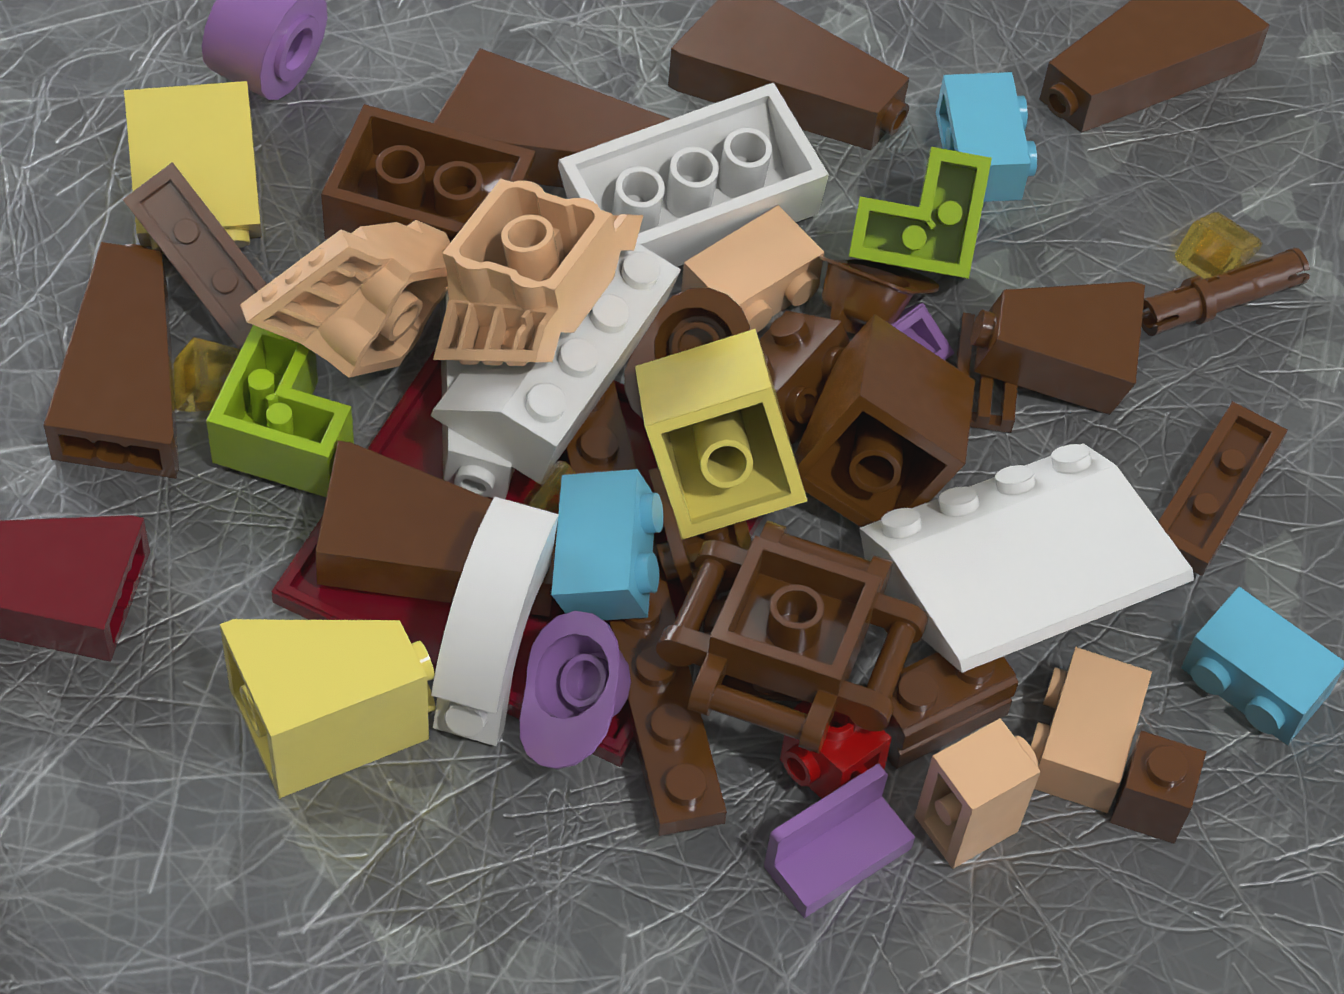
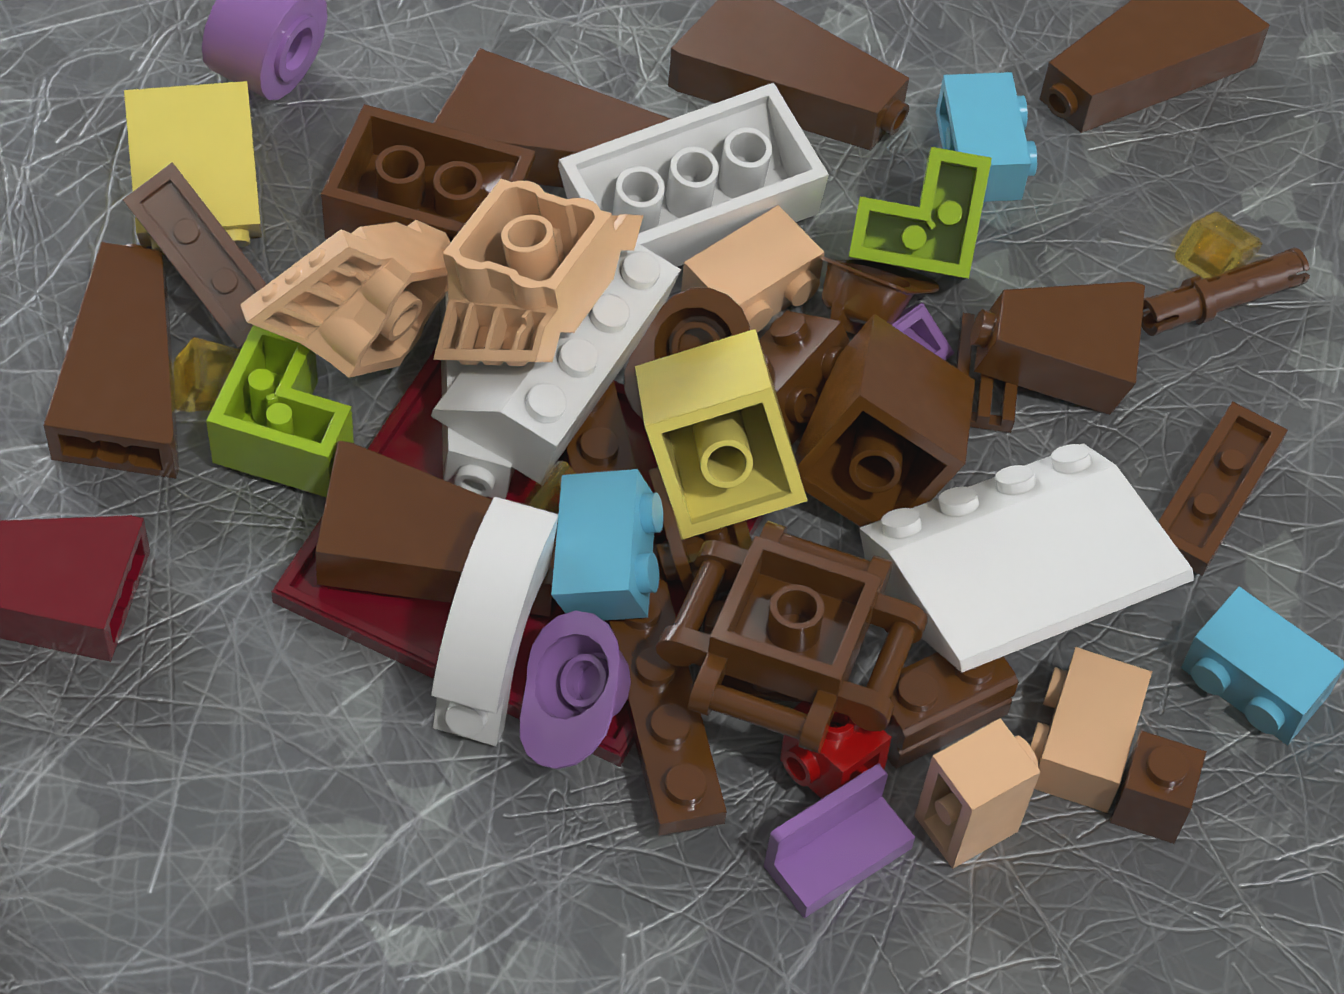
(327, 693): light yellow slope -> none

